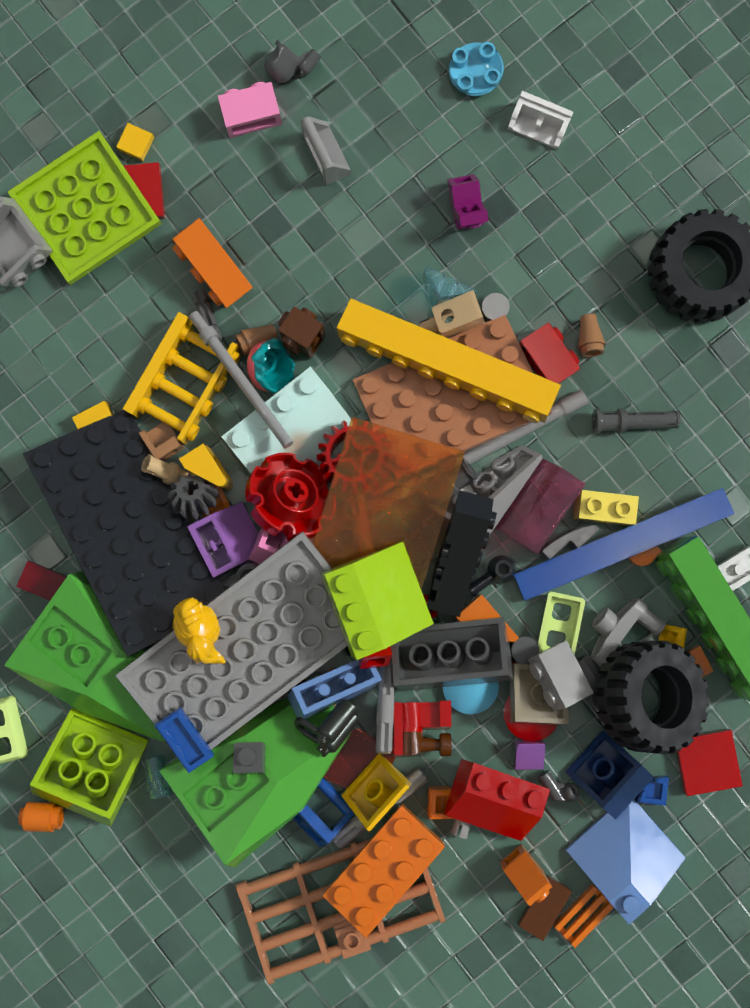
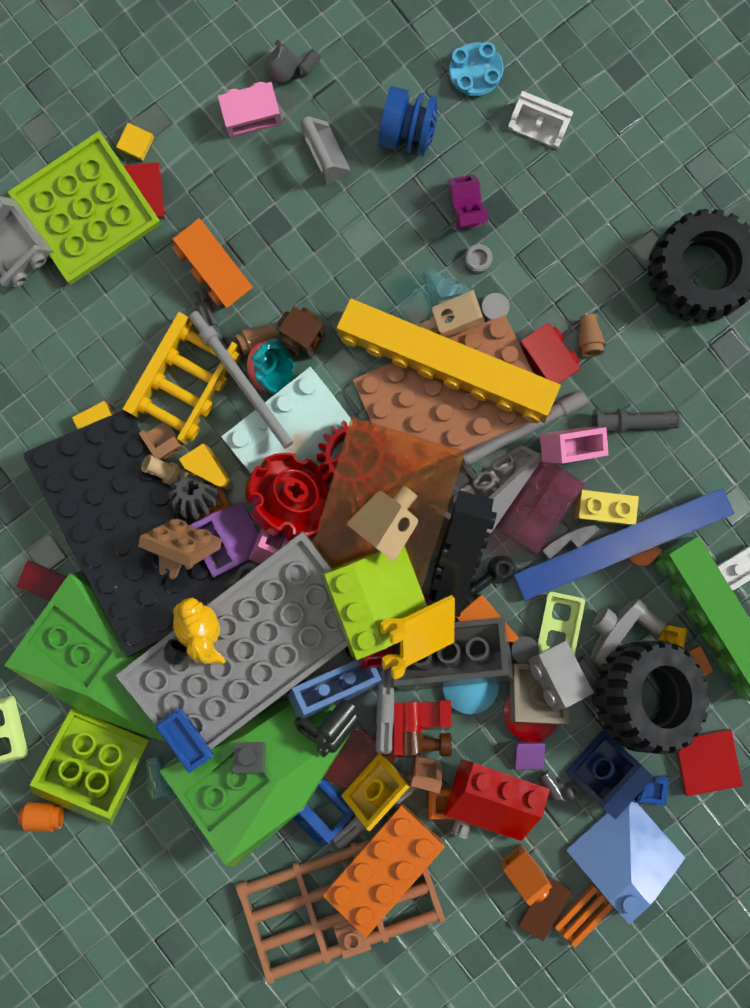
(174, 652): none -> black hinge
(179, 545): none -> medium nougat plate
(386, 521): none -> tan torso
(407, 121): none -> blue wheel
(419, 634): none -> yellow flag
(426, 774): none -> nougat tile
(478, 258): none -> light grey tile
(574, 444): none -> bright pink piece

